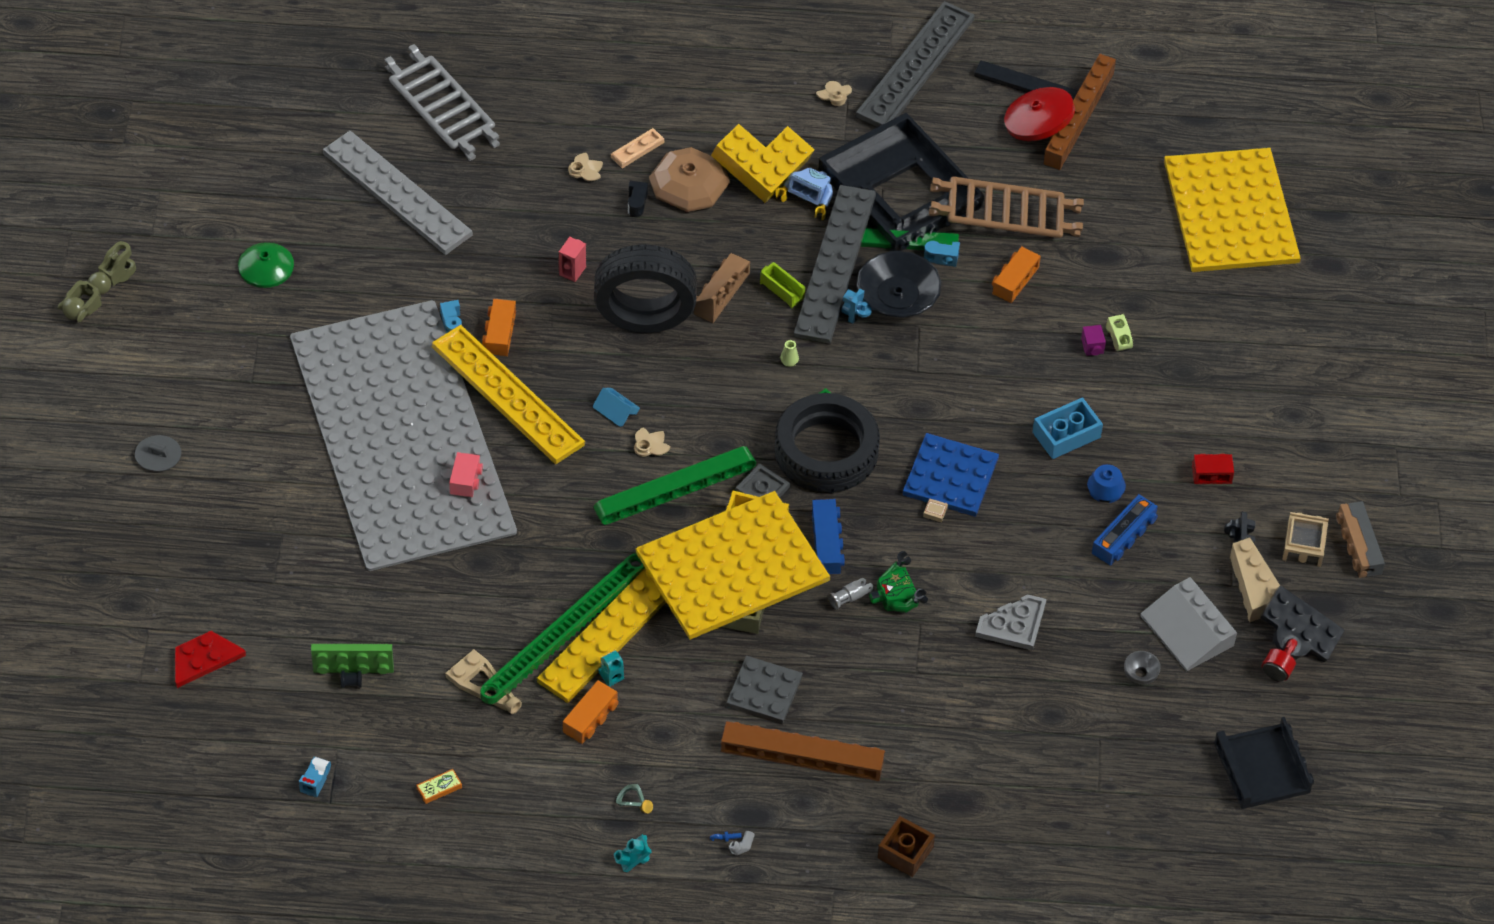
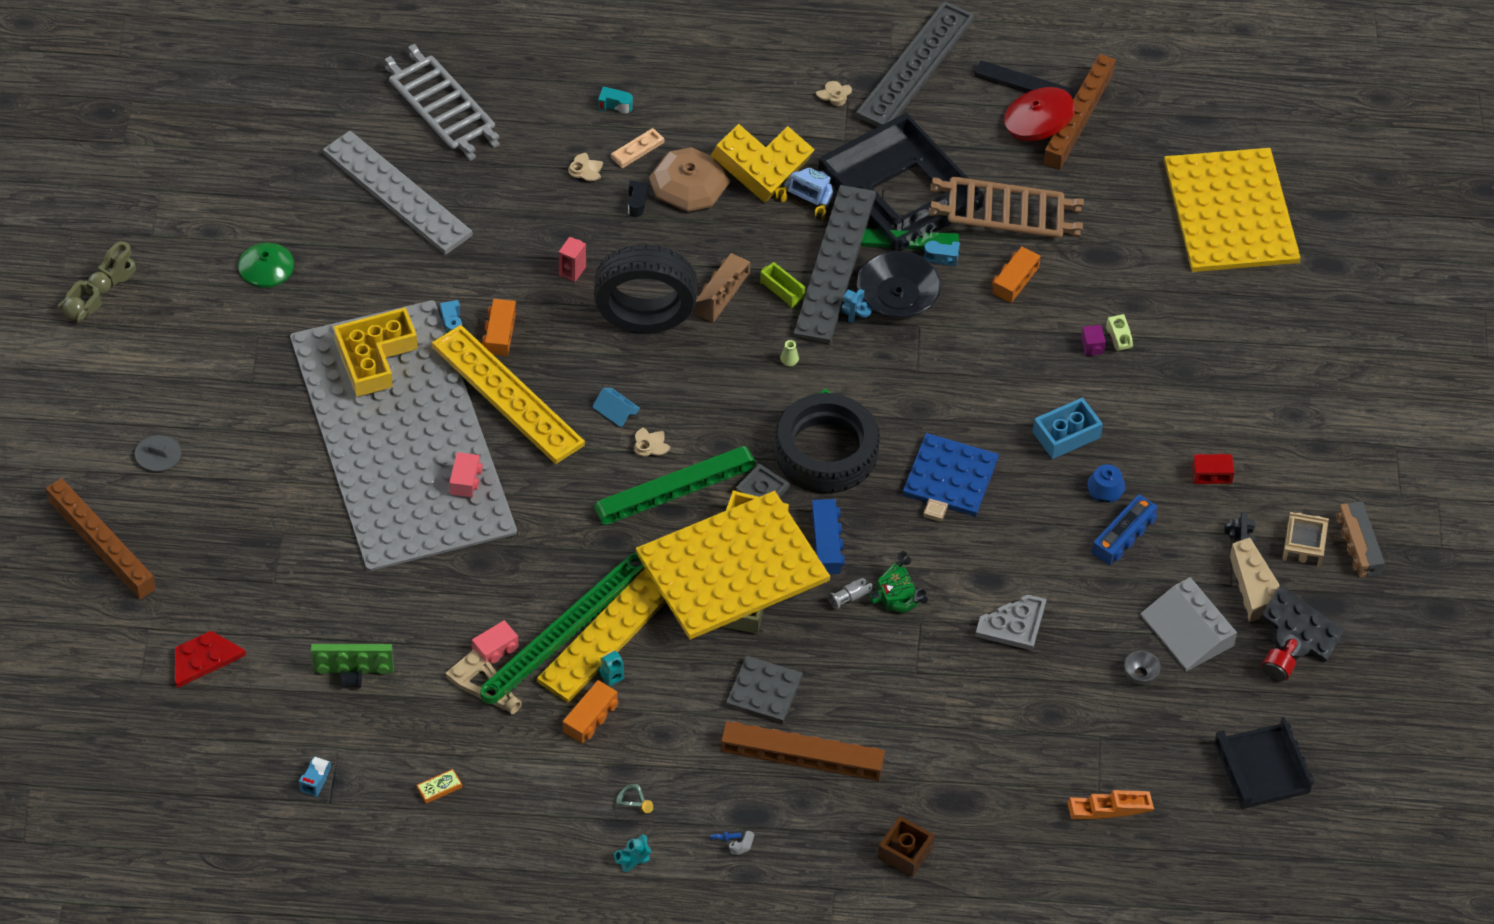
(100, 538): none -> dark orange brick
(368, 343): none -> yellow brick
(496, 642): none -> coral brick
(615, 100): none -> teal leg
(1116, 804): none -> orange slope

